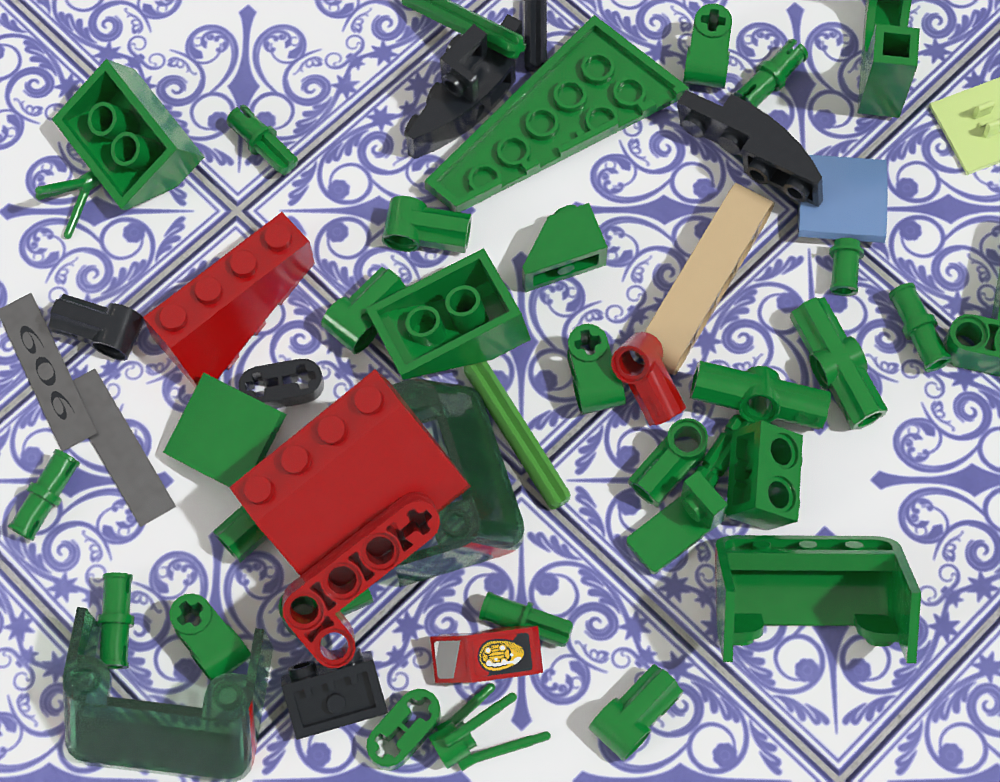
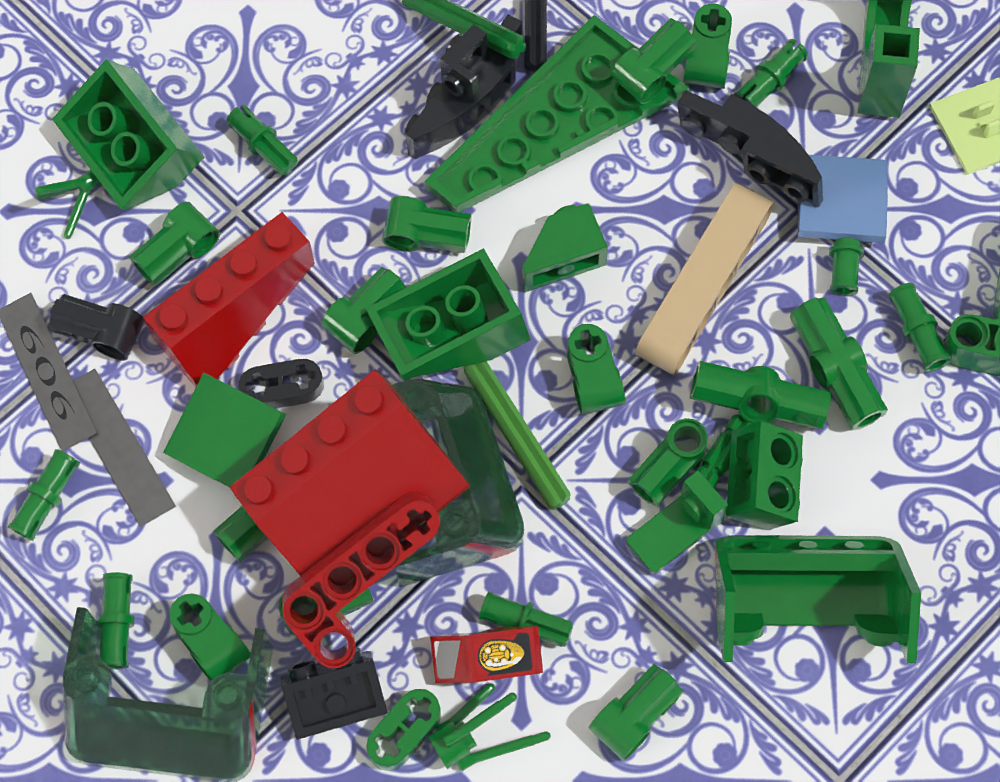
(183, 236): none -> green piece
(646, 69): none -> green piece
(648, 382): red piece -> none

